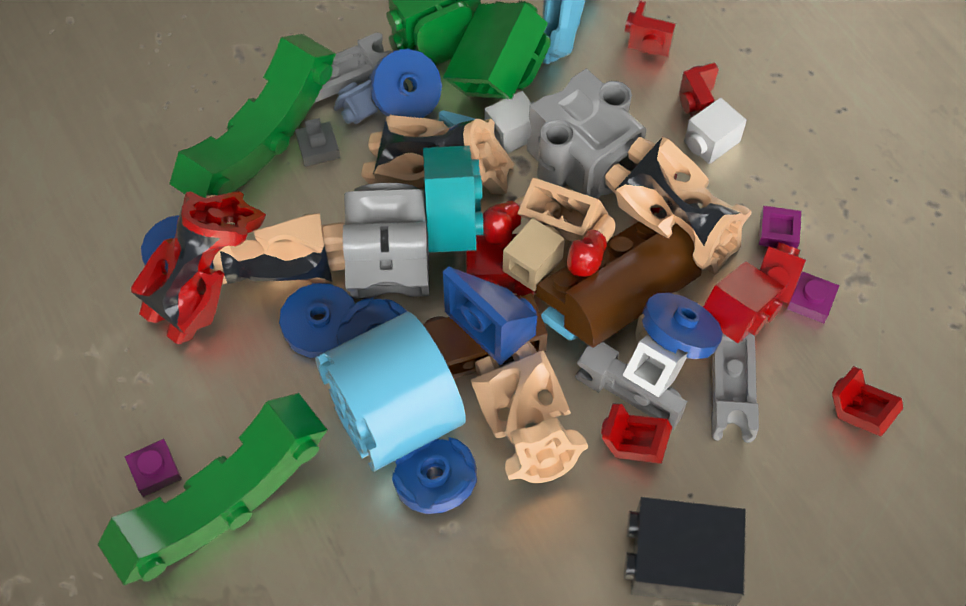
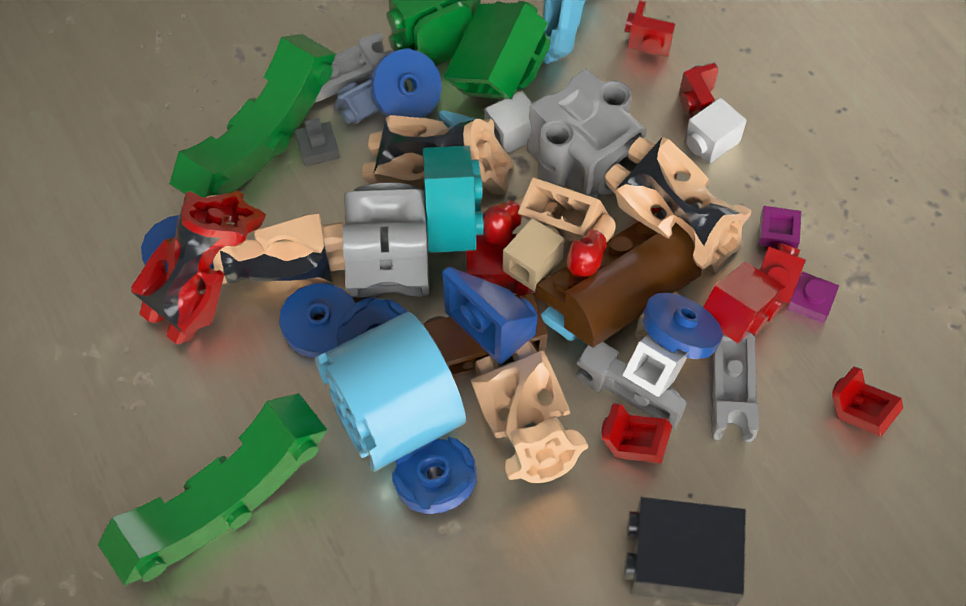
(153, 468): magenta plate -> none

